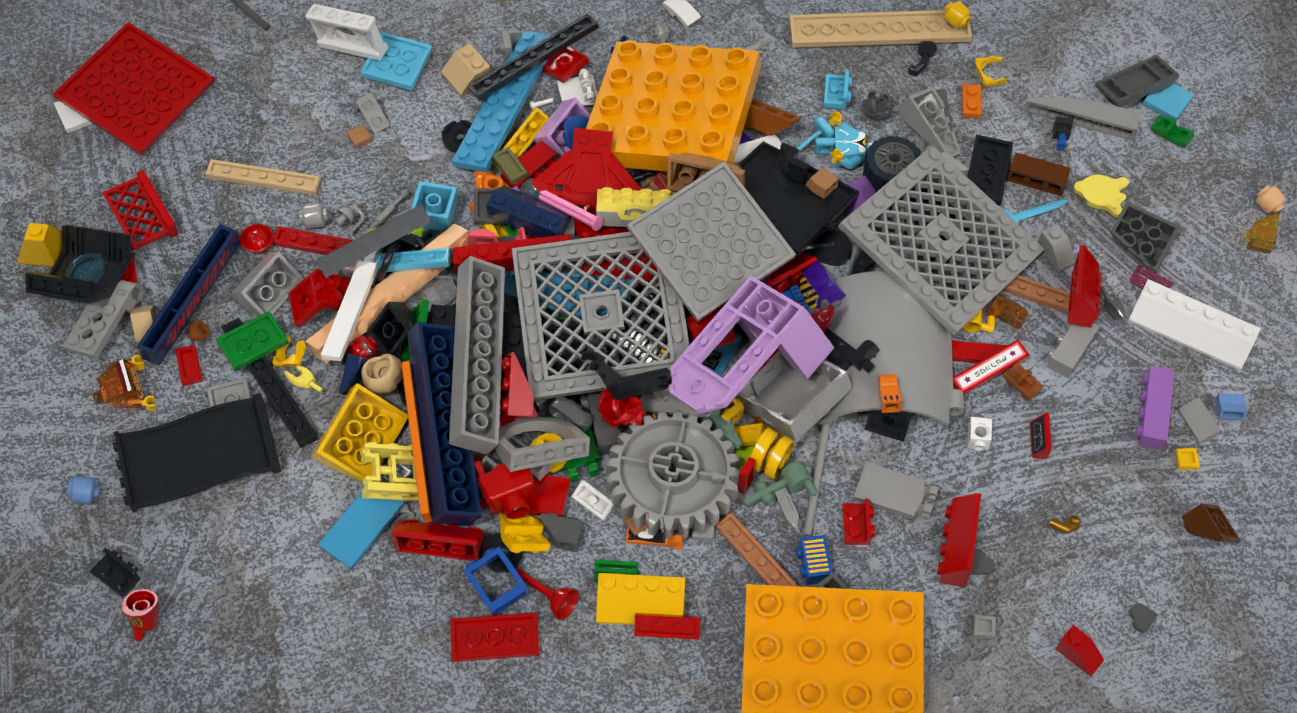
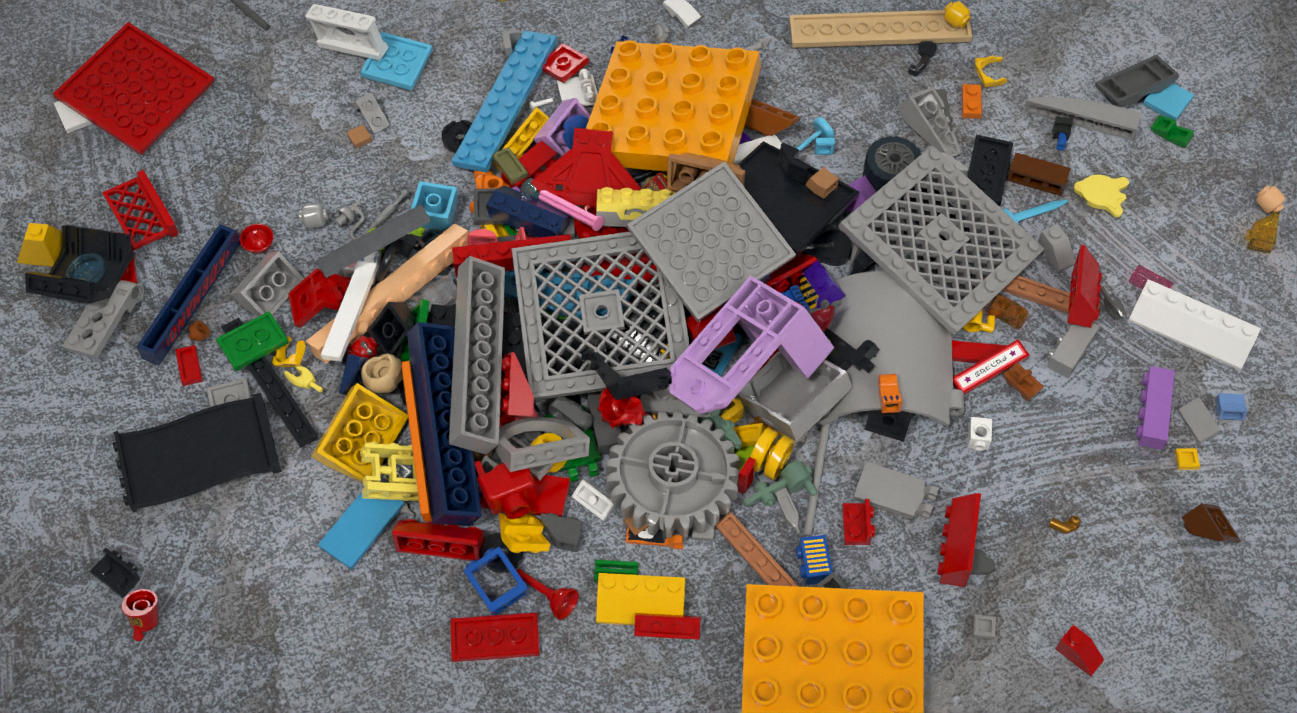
(82, 490): medium blue head -> none
(121, 385): clear orange torso -> none
(141, 320): tan slope -> none
(263, 177): tan tile -> none
(307, 241): red tile -> none
(418, 259): medium azure tile -> none
(465, 68): tan slope -> none
(533, 57): black plate -> none
(836, 90): medium azure bracket -> none
(849, 144): medium azure torso -> none
(878, 106): dark grey hair -> none
(1040, 437): slope -> none
(1142, 617): dark grey tile -> none
(1144, 234): dark grey wedge -> none

